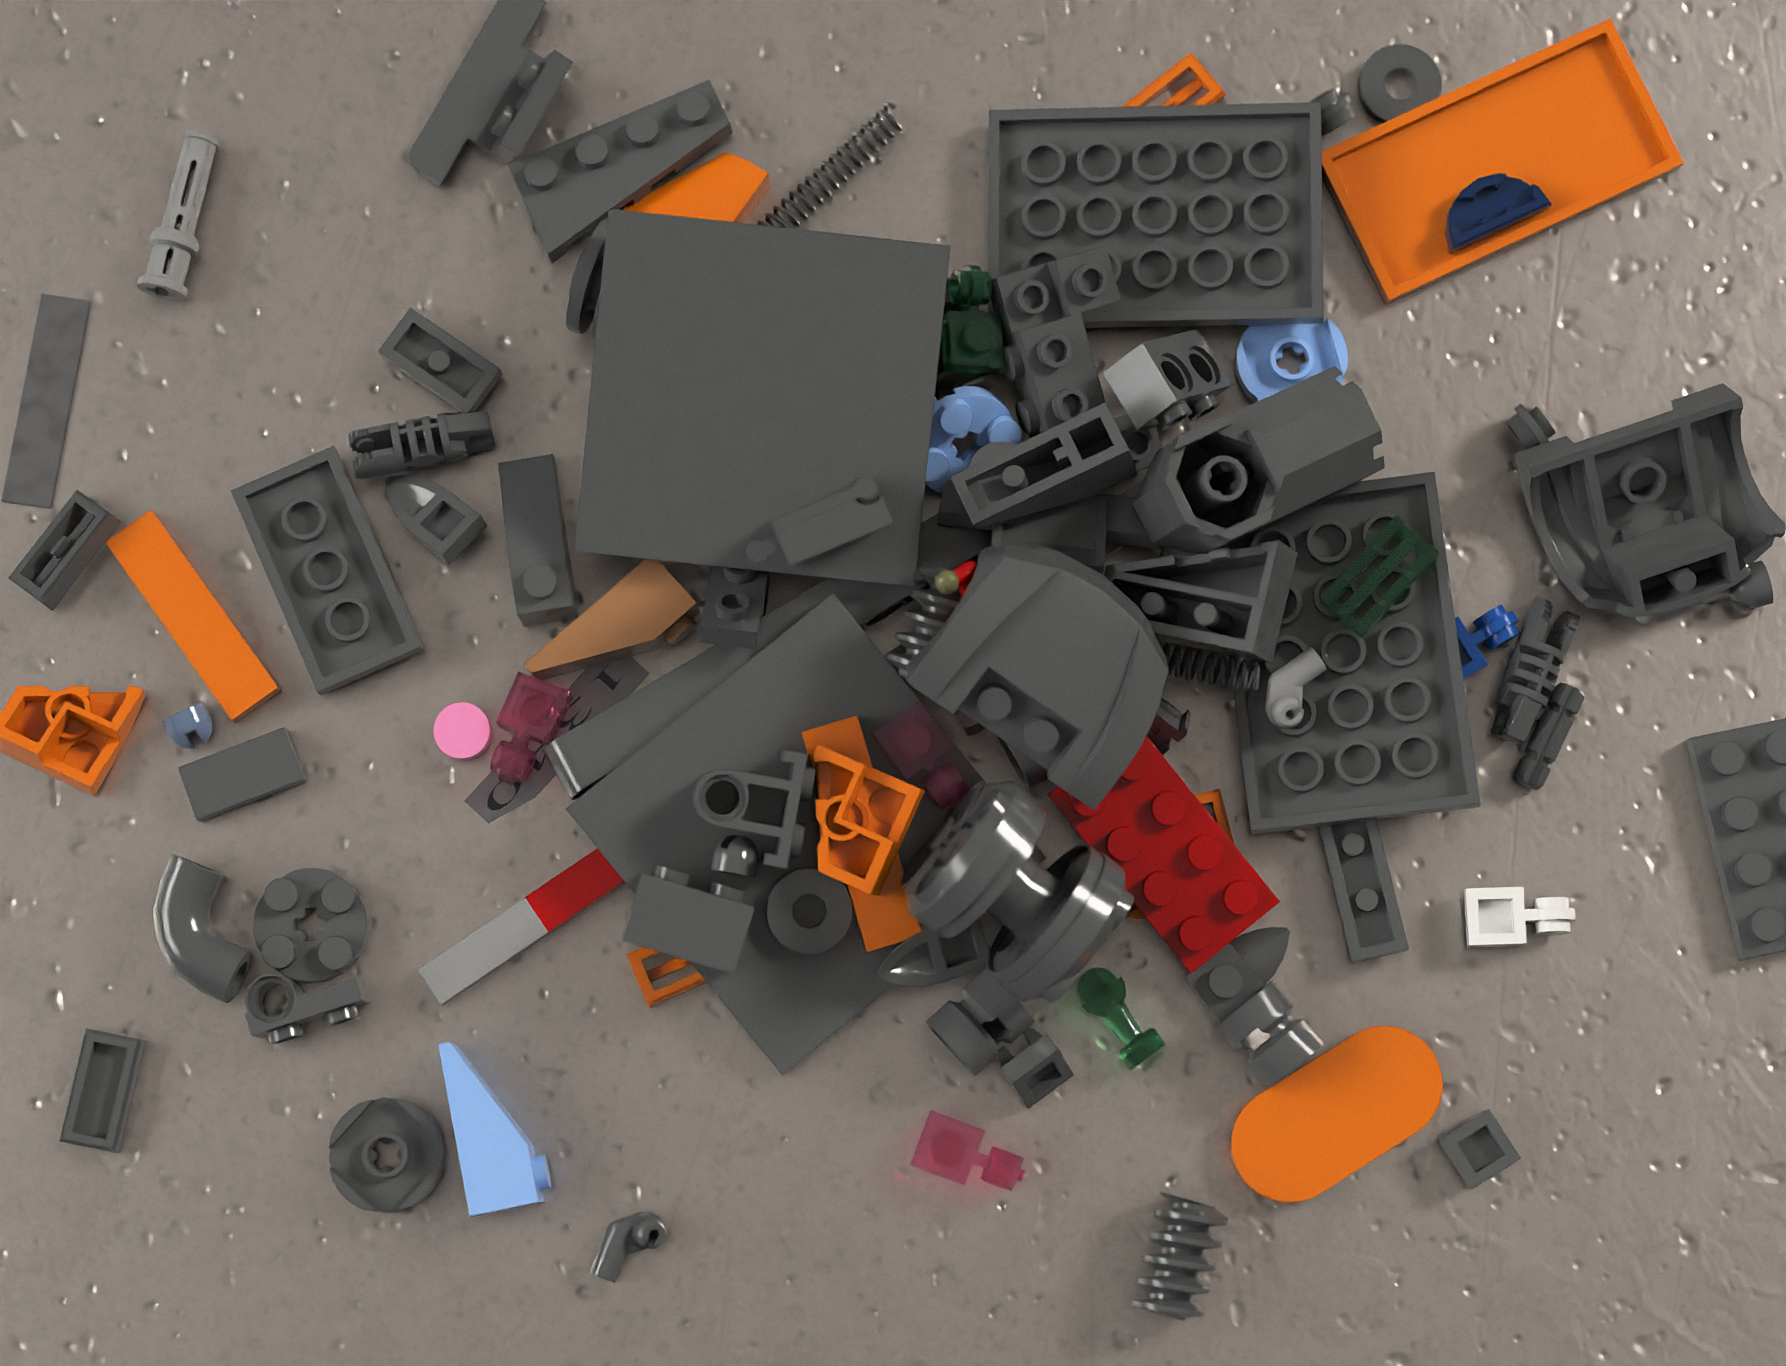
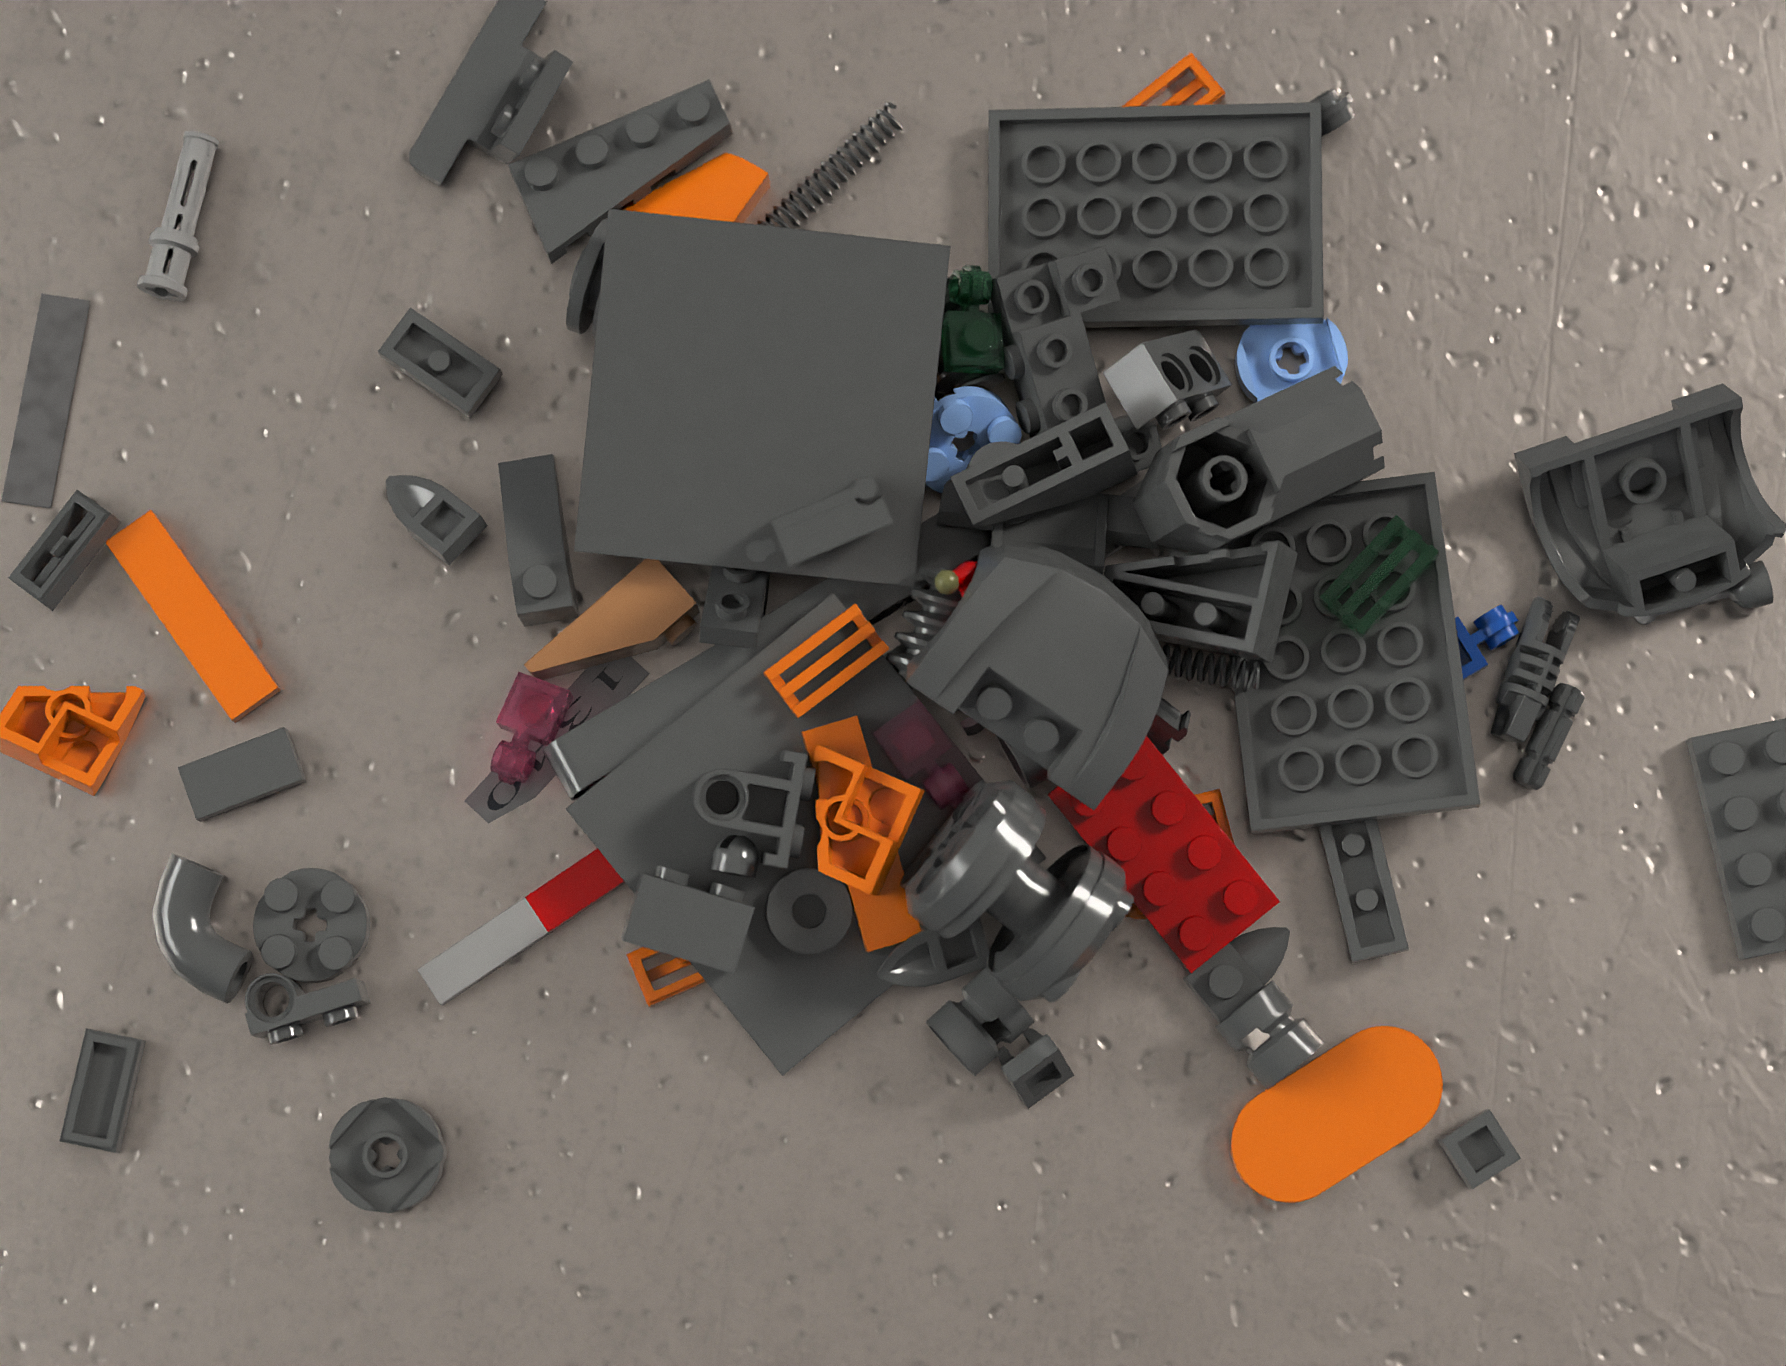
(187, 721): sand blue hinge -> none
(327, 570): dark grey plate -> none
(419, 443): dark grey hinge -> none
(462, 731): bright pink tile -> none
(492, 1149): light blue slope -> none
(623, 1238): dark grey arm -> none
(864, 631): none -> orange tile
(952, 1148): clear pink plate -> none
(1104, 998): clear green leg -> none
(1180, 1258): dark grey piece -> none
(1286, 688): light grey arm -> none
(1397, 59): dark grey piece -> none
(1490, 207): dark blue tile -> none
(1499, 916): white plate -> none
(1530, 427): dark grey plate -> none
(1556, 120): orange tile -> none

